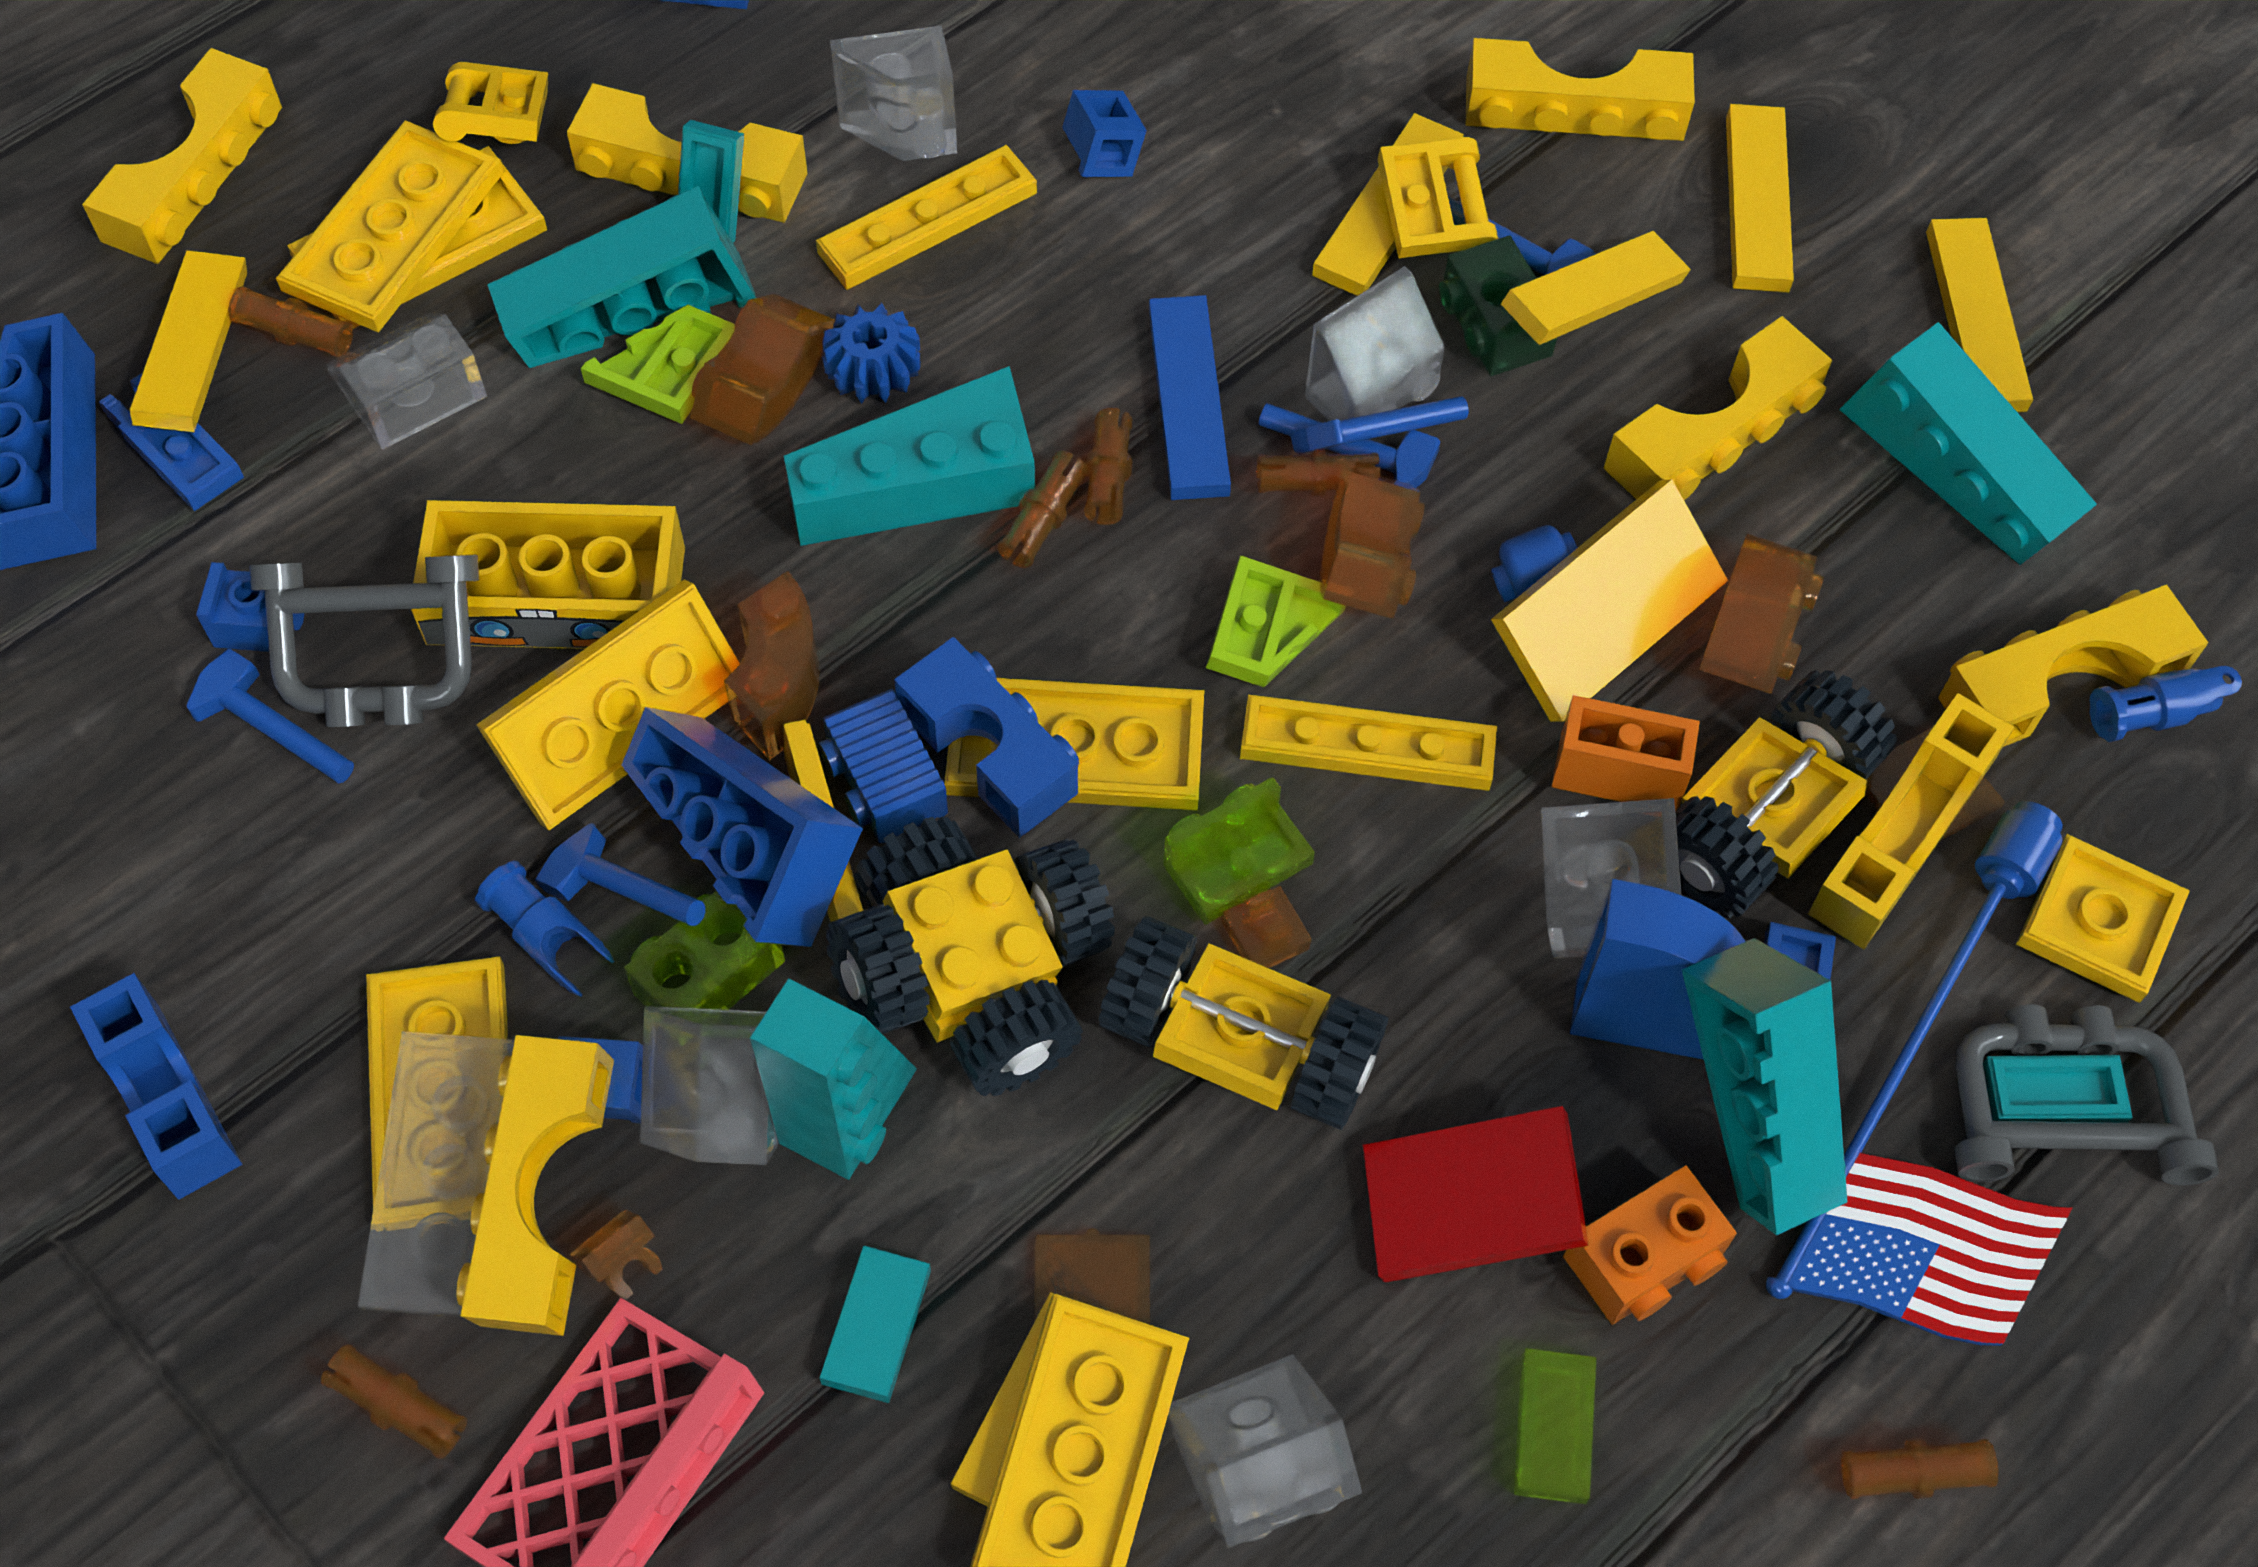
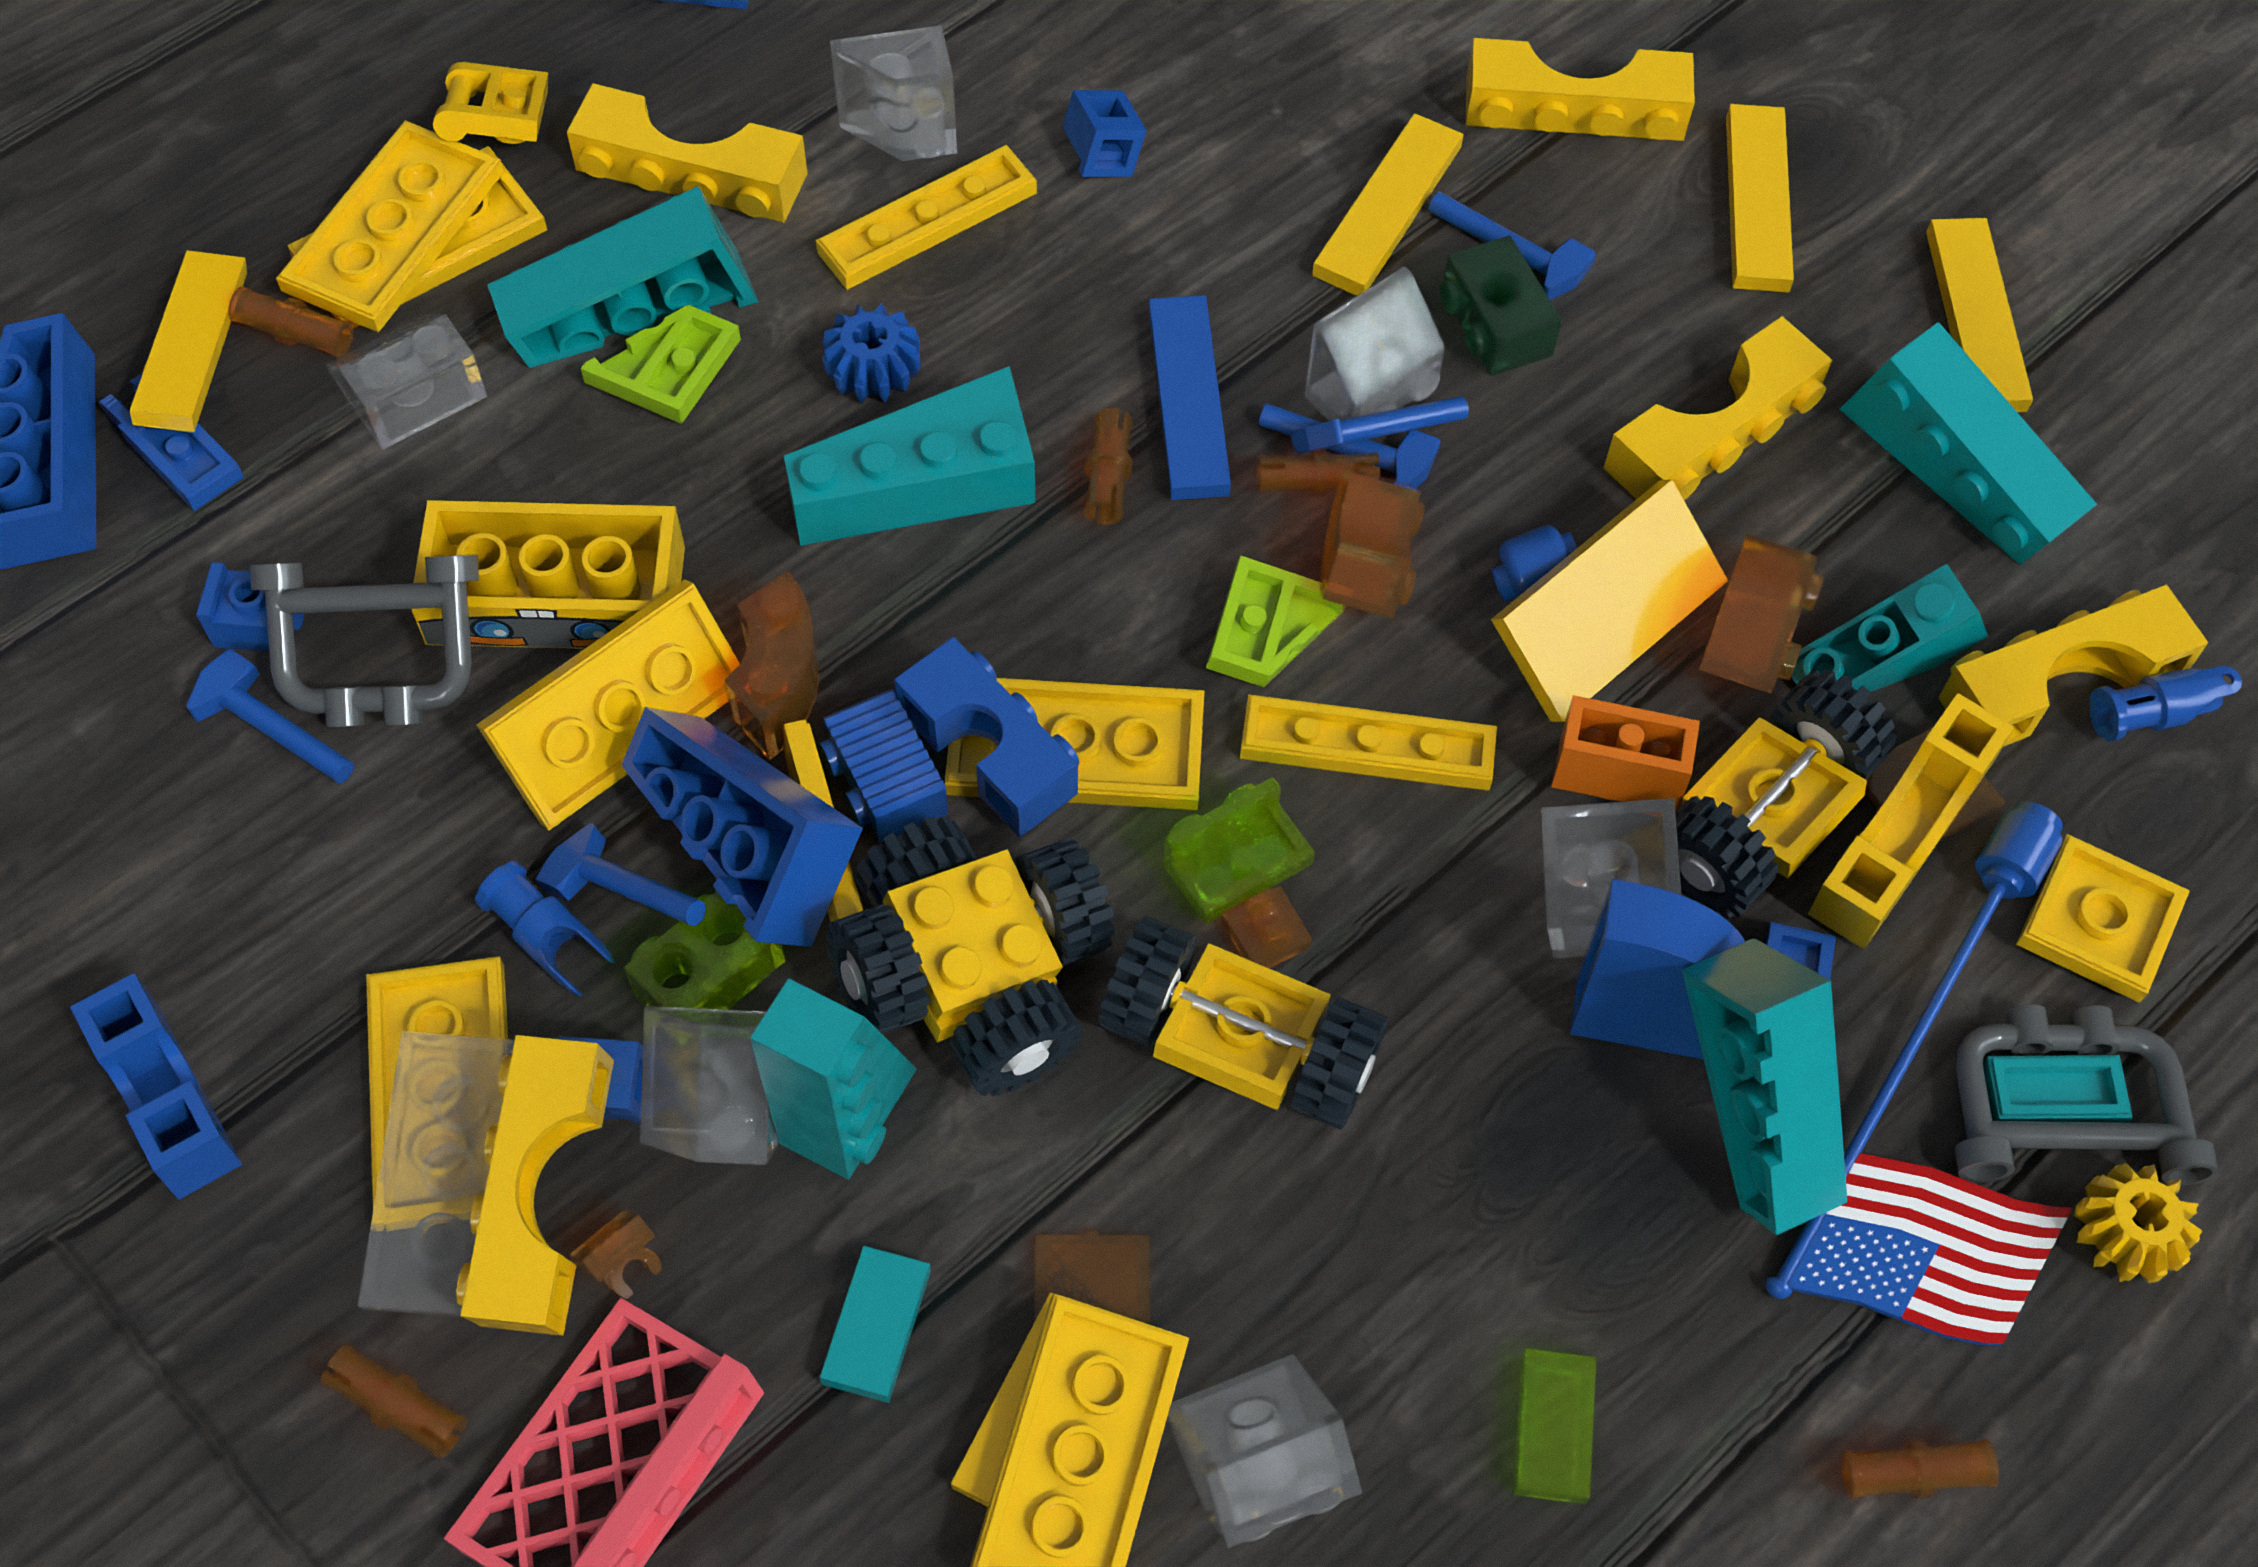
(154, 202): yellow arch -> none
(714, 163): teal tile -> none
(760, 368): clear orange brick -> none
(1042, 509): clear orange pin -> none
(1420, 200): yellow plate -> none
(1474, 1195): red tile -> none
(1595, 287): yellow tile -> none
(1652, 1246): orange brick -> none
(1899, 635): none -> teal slope
(2165, 1223): none -> yellow gear

